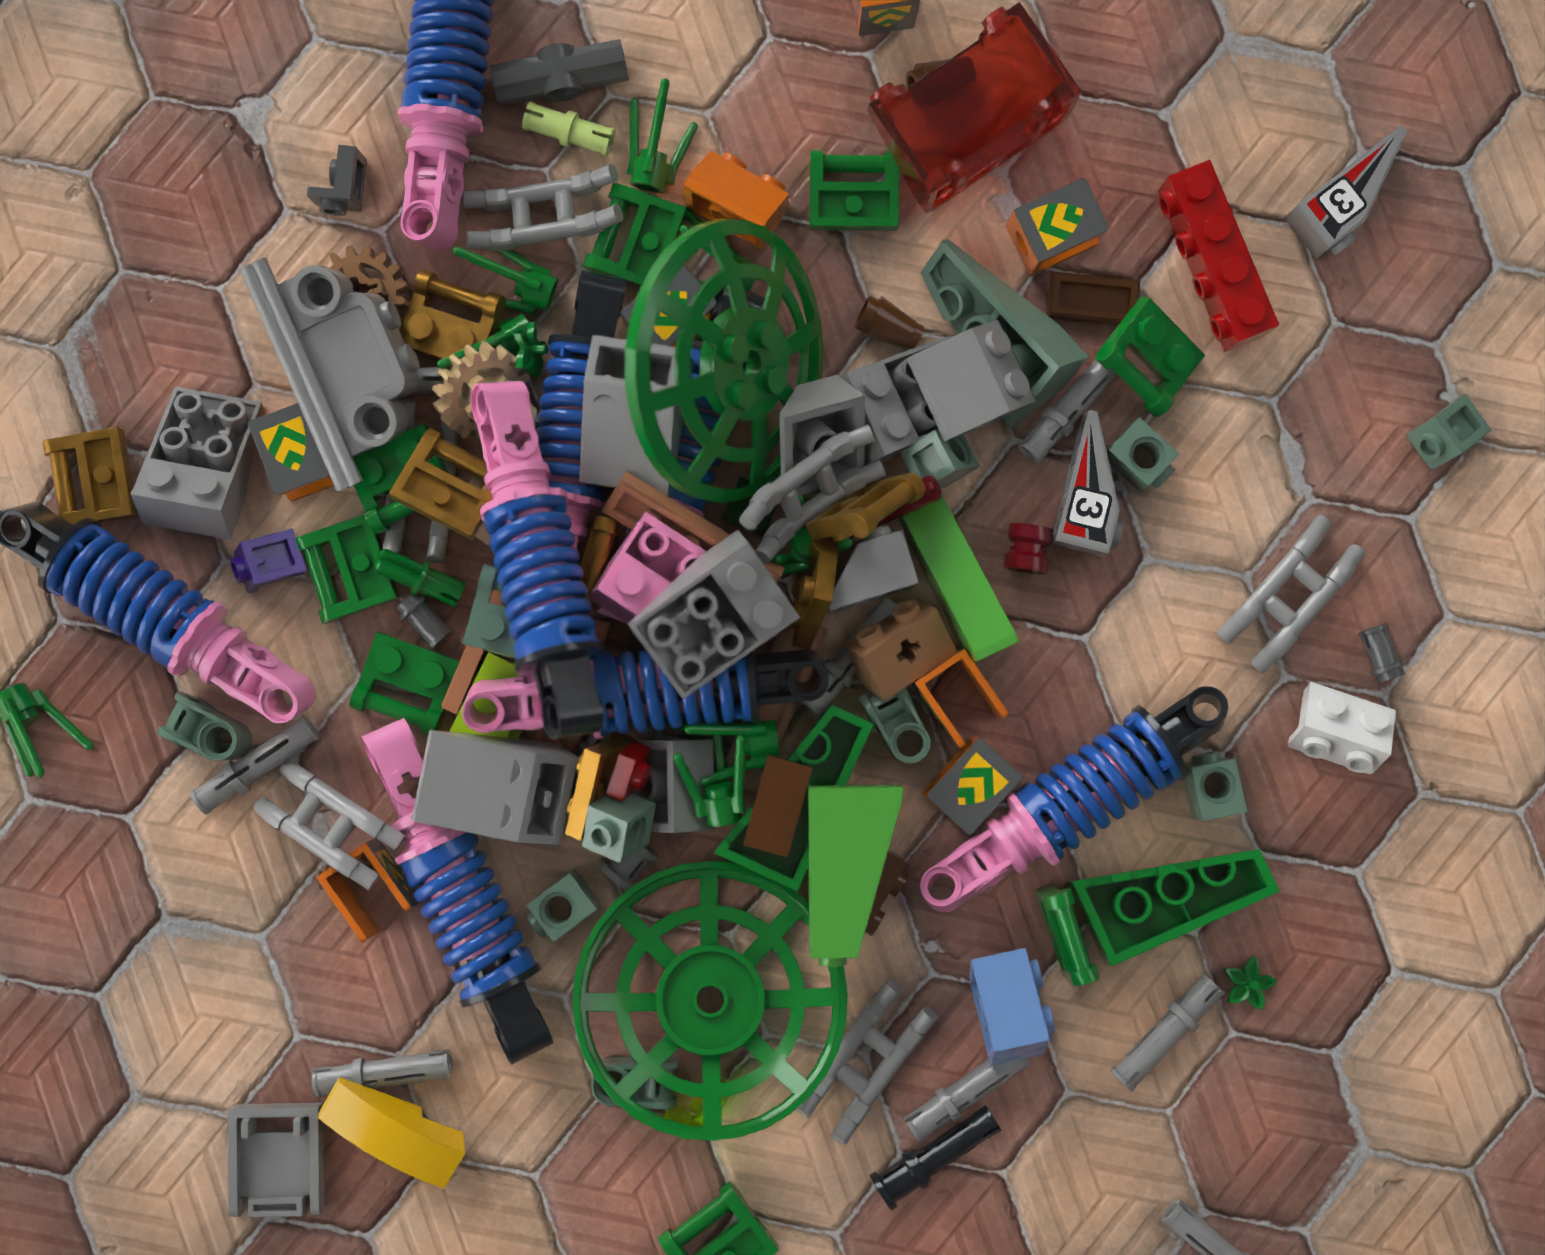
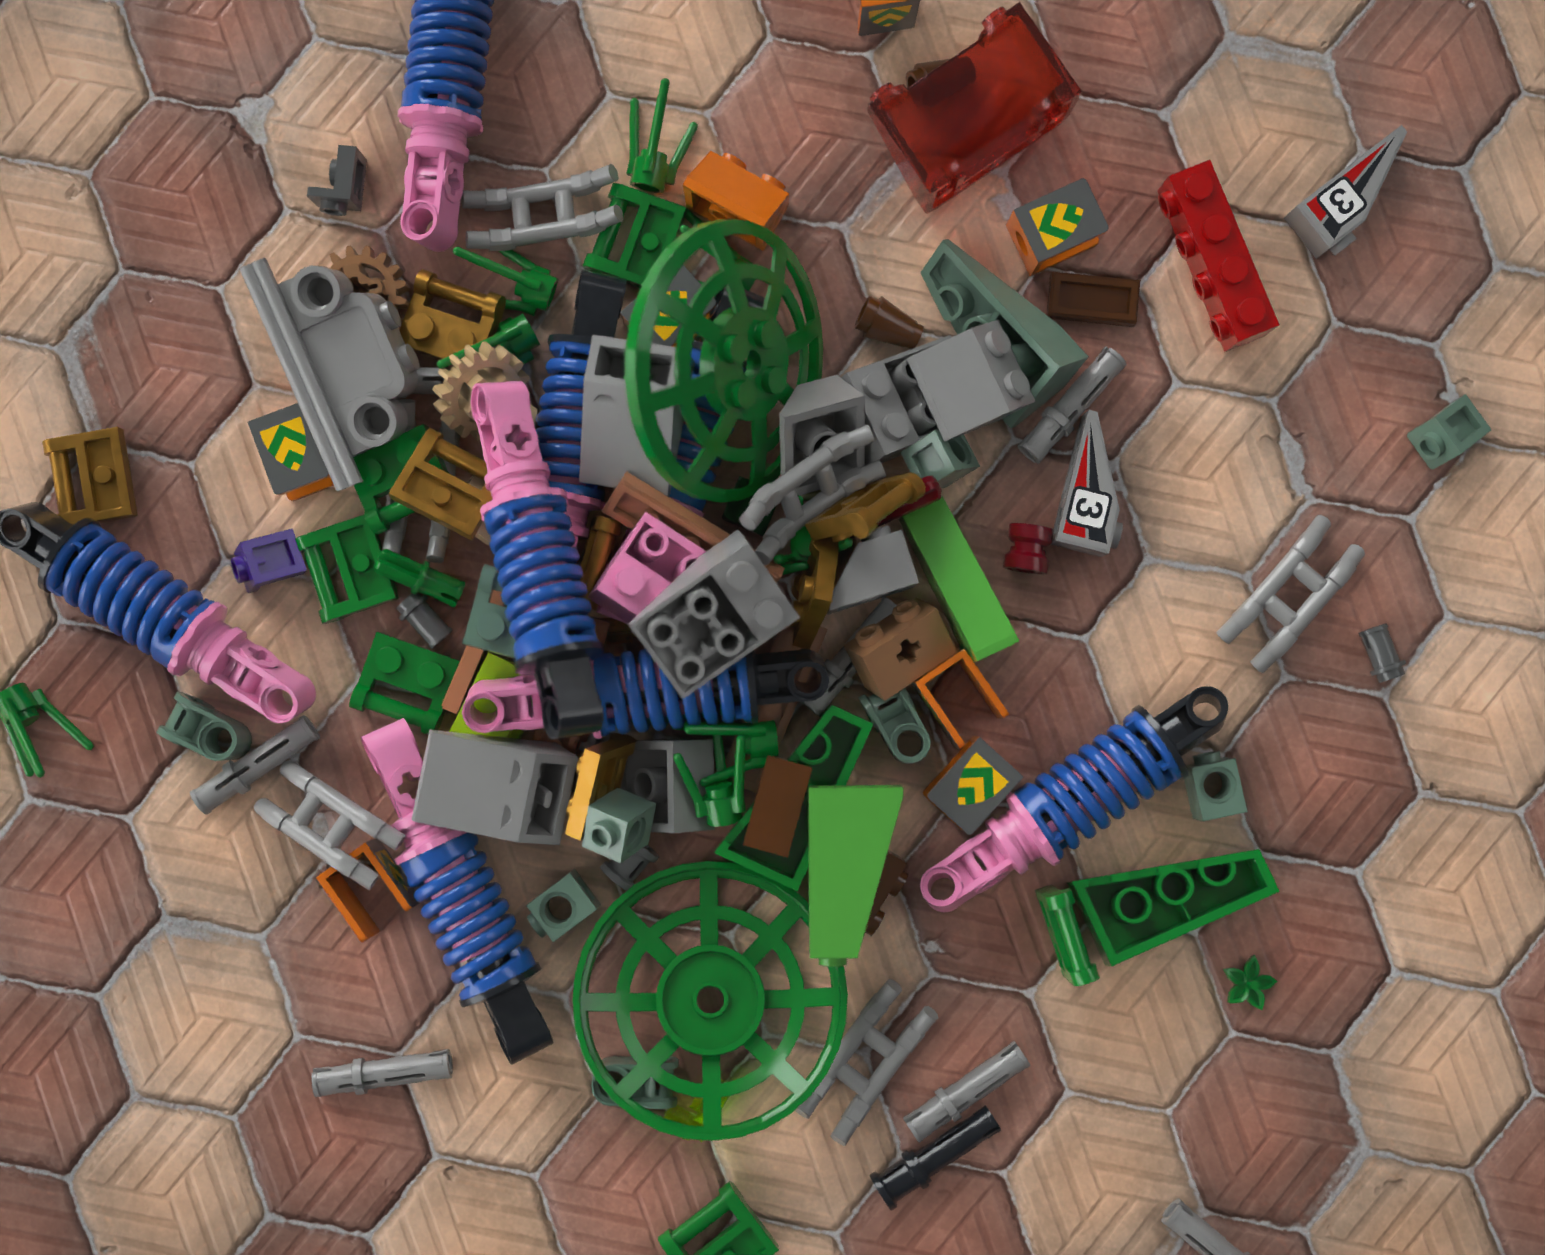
(198, 464): light grey slope -> none
(275, 1165): light grey container -> none
(393, 1132): yellow slope -> none
(530, 351): green plant -> none
(559, 72): dark grey piece -> none
(568, 128): yellowish green pin -> none
(630, 771): red plate -> none
(853, 204): green plate -> none
(1009, 1006): medium blue brick -> none
(1142, 435): sand green brick -> none
(1159, 346): green plate -> none
(1168, 1031): light grey pin -> none
(1343, 729): white bracket -> none

